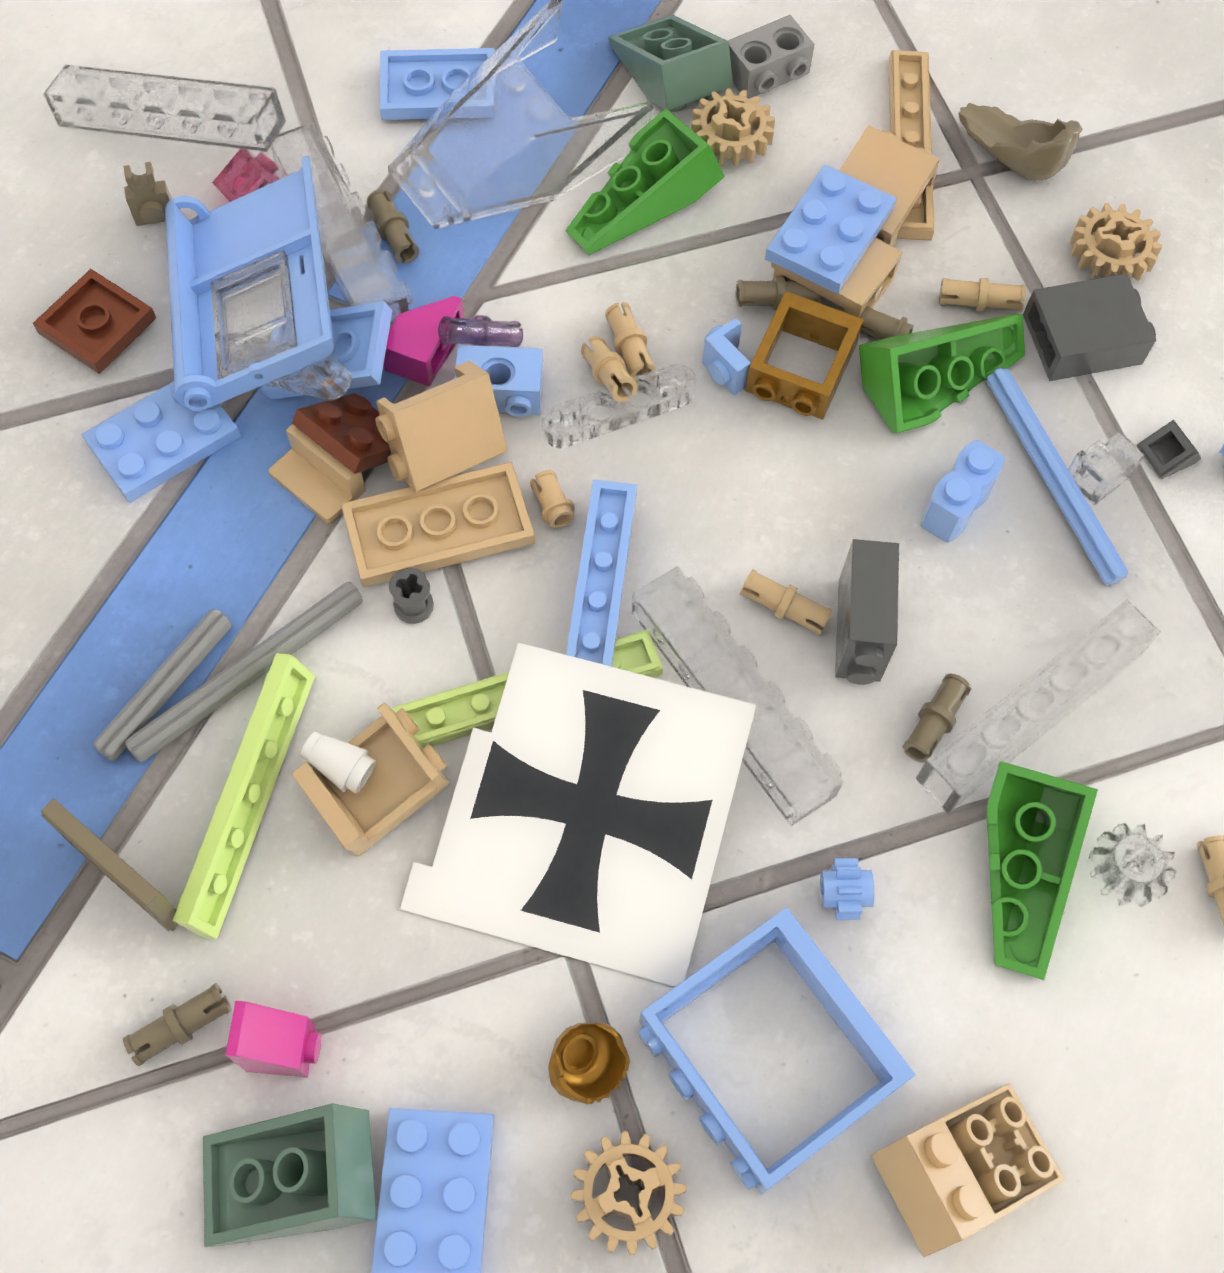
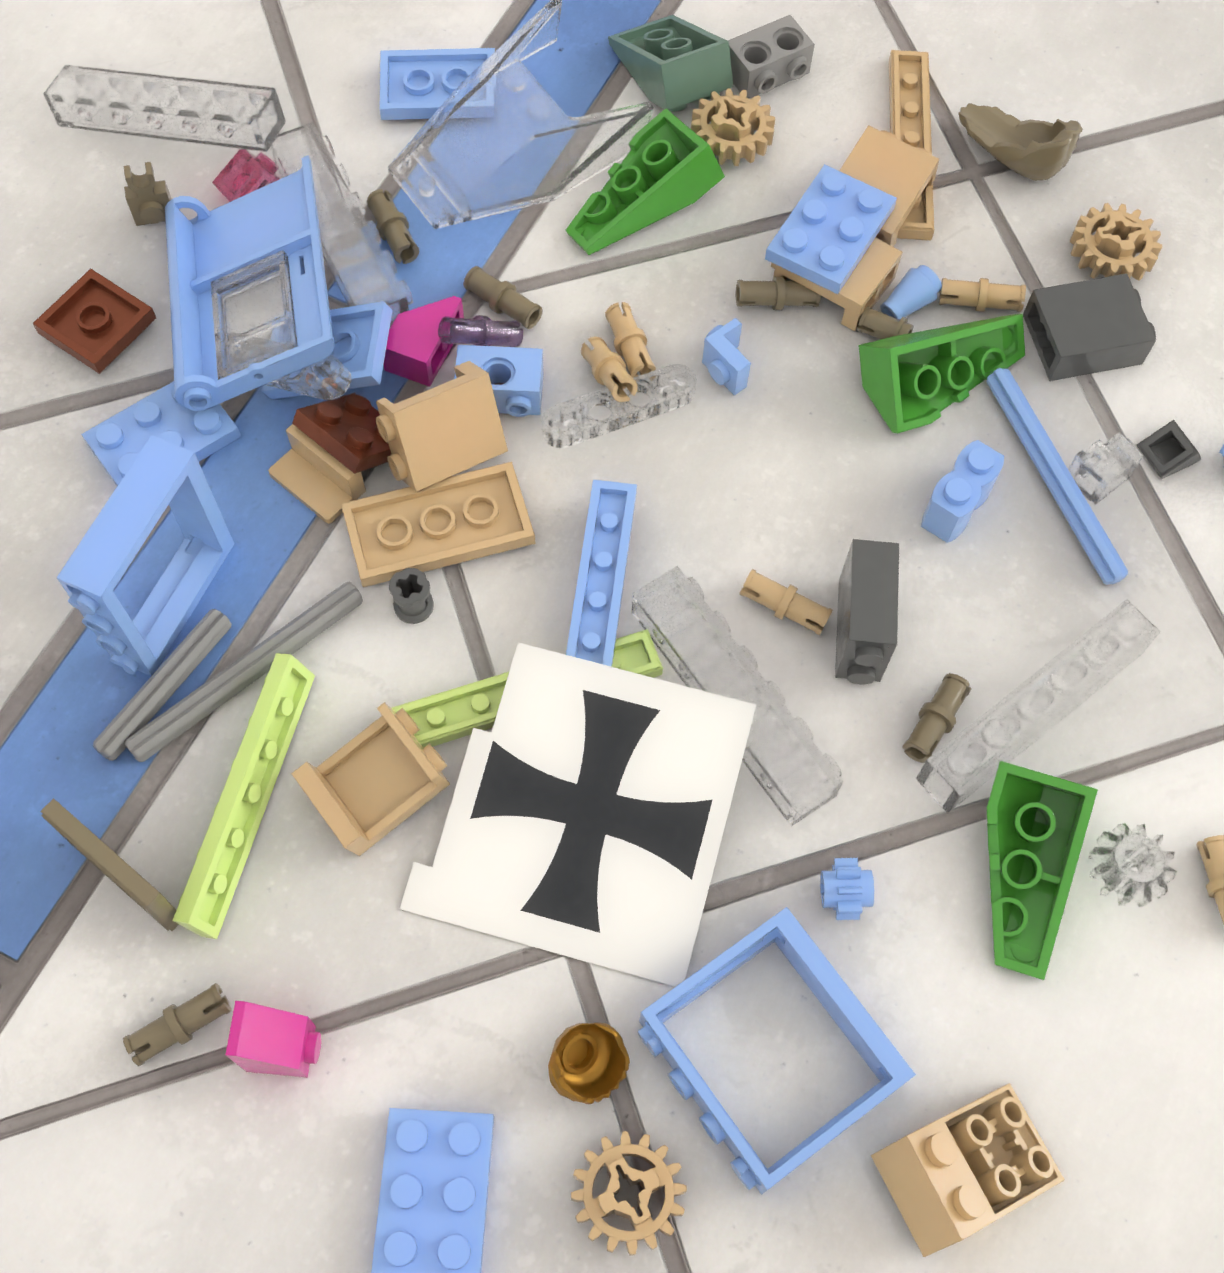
(157, 478): none -> light blue window
(288, 1176): sand green slope -> none
(339, 761): white cone -> none
(502, 297): none -> dark tan pin
(556, 508): tan pin -> none
(814, 323): pearl gold window -> none
(912, 293): none -> light blue cone

